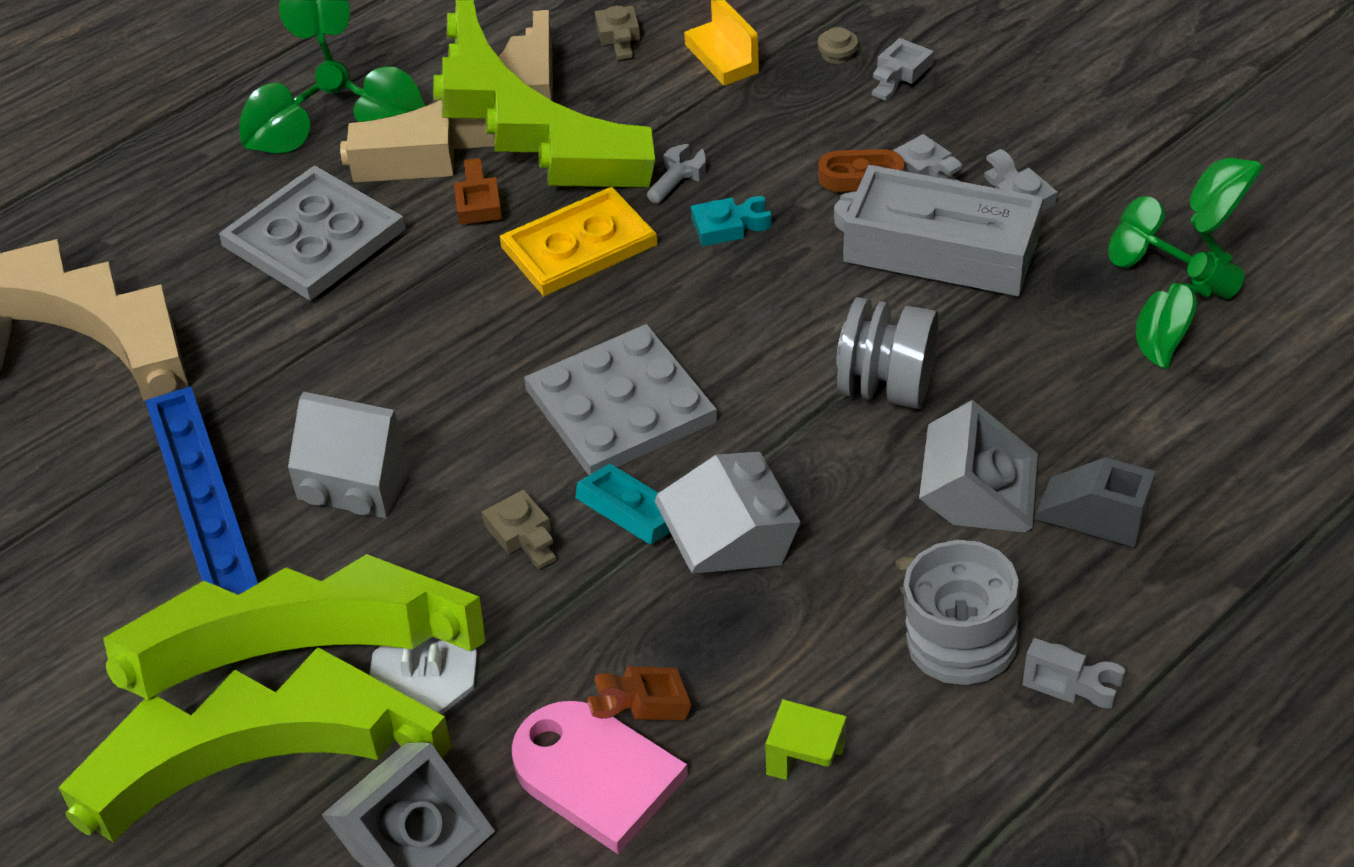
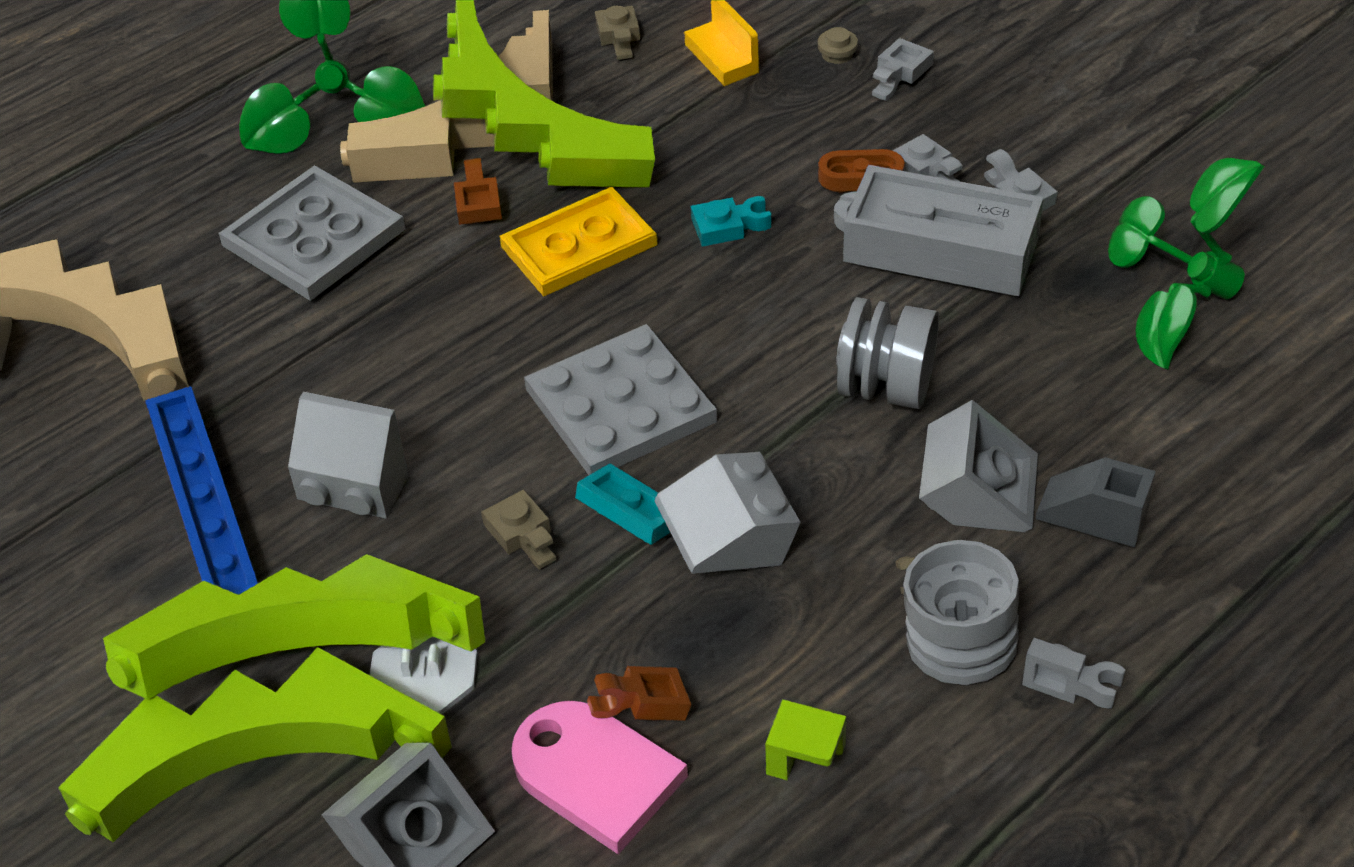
(678, 168): light grey bar -> none

